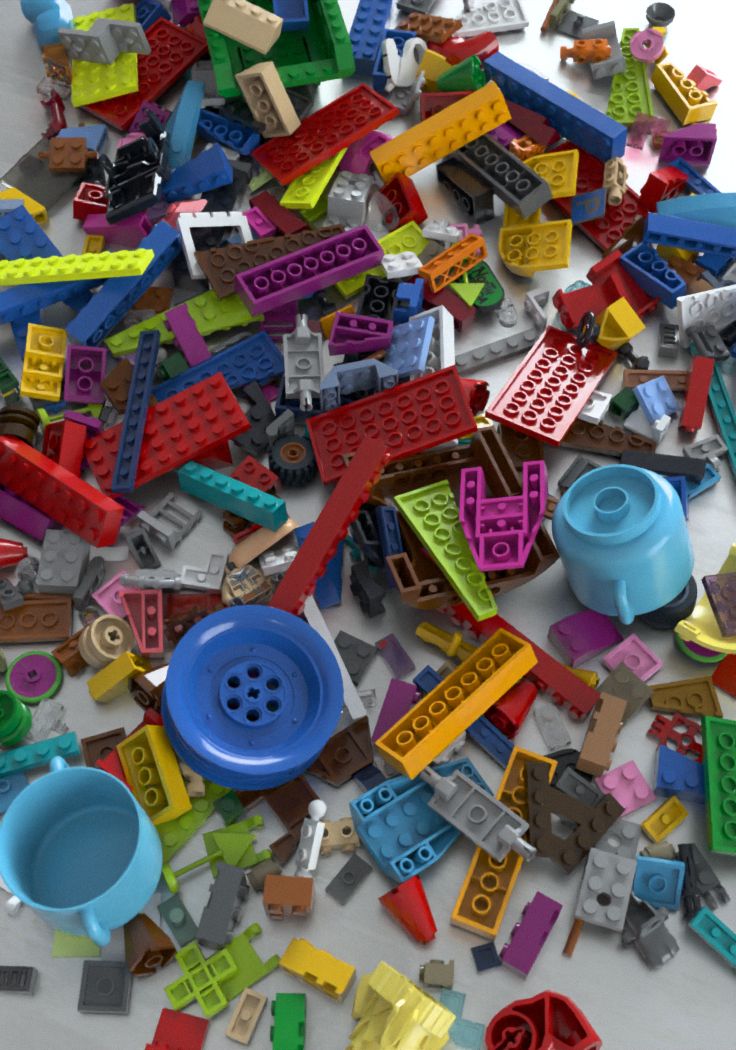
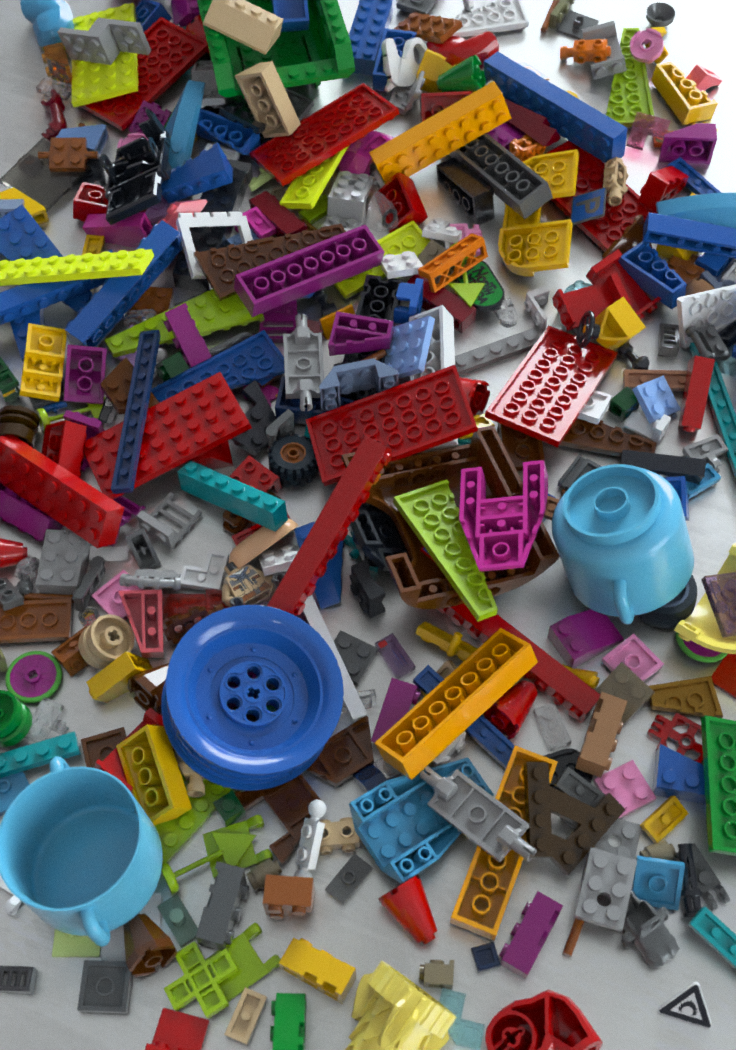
(389, 536): dark blue tile -> none
(688, 1006): none -> black piece

